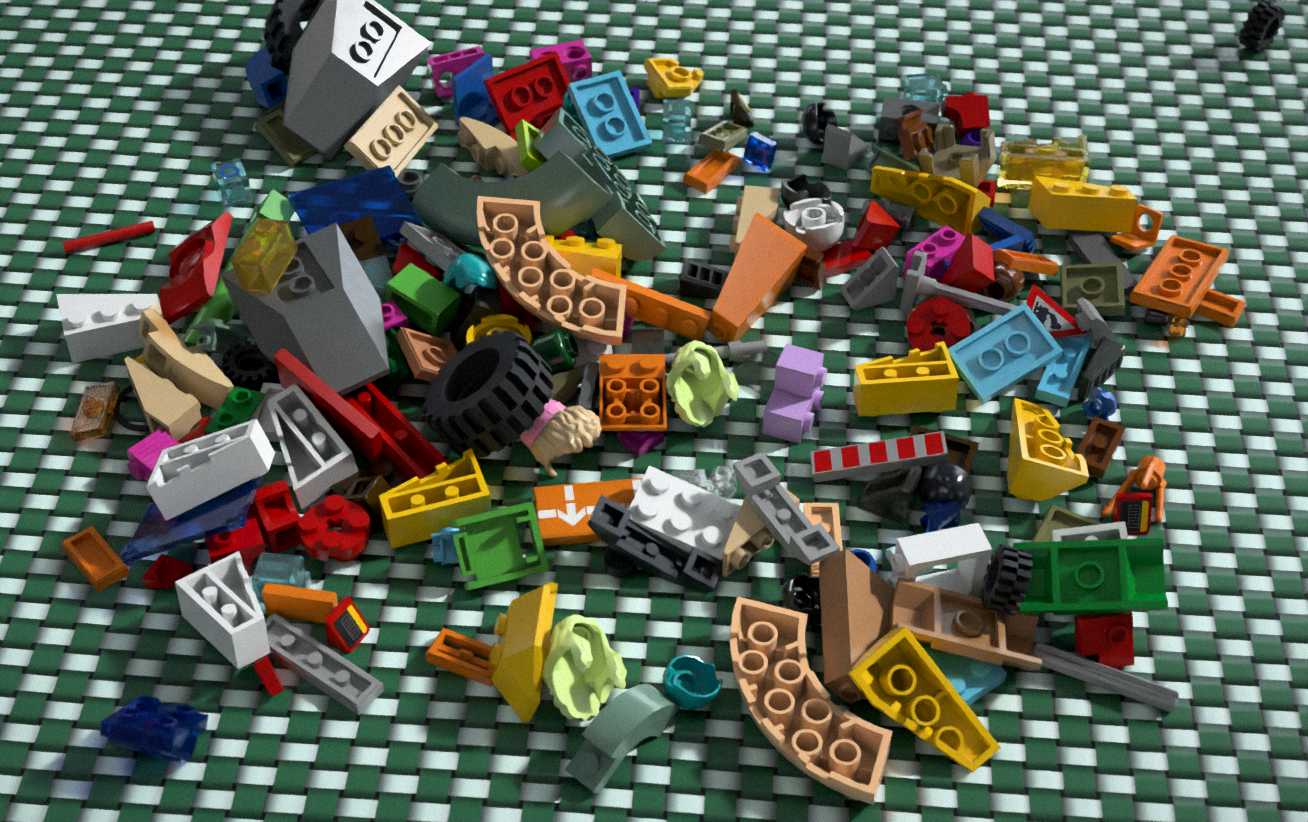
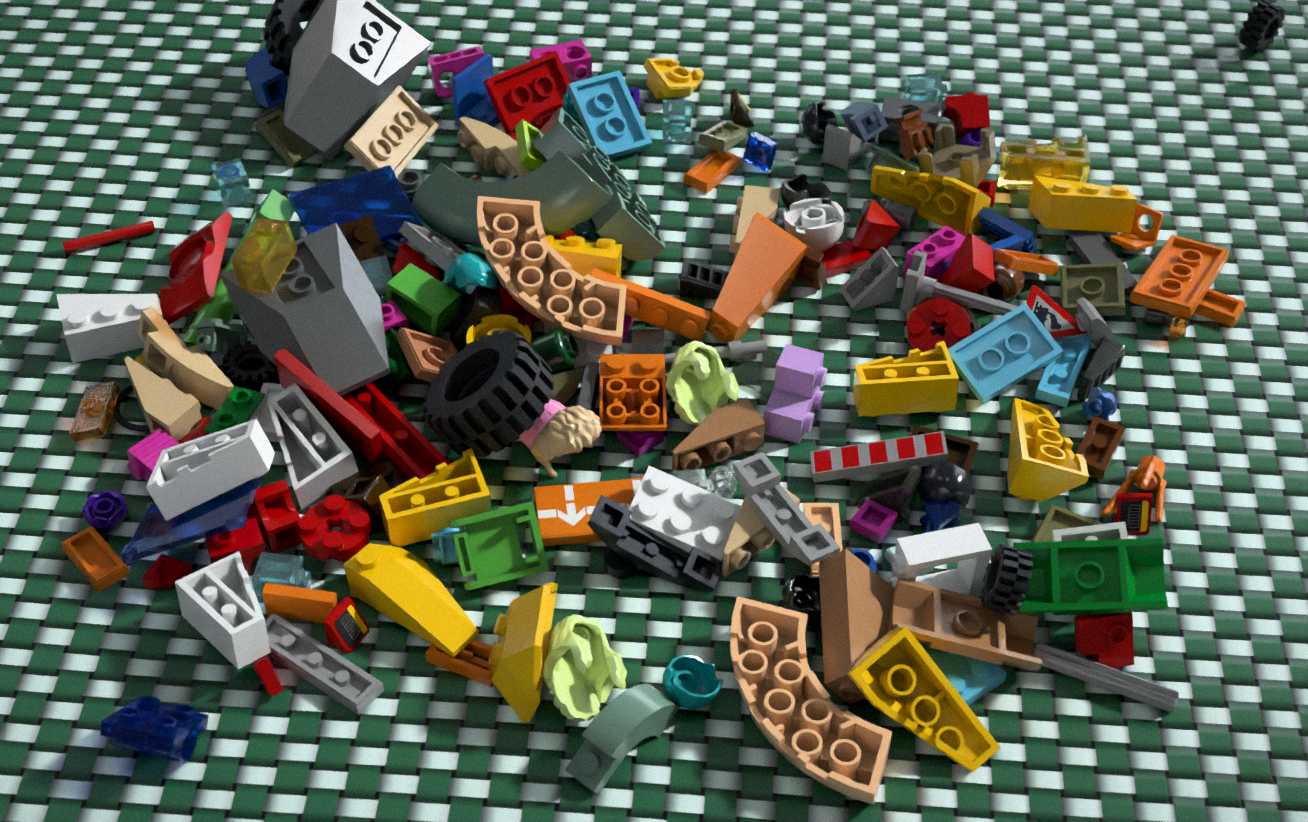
(105, 510): none -> dark purple plate
(410, 595): none -> yellow wedge
(721, 435): none -> medium nougat slope
(863, 119): none -> sand blue leg
(873, 521): none -> magenta plate

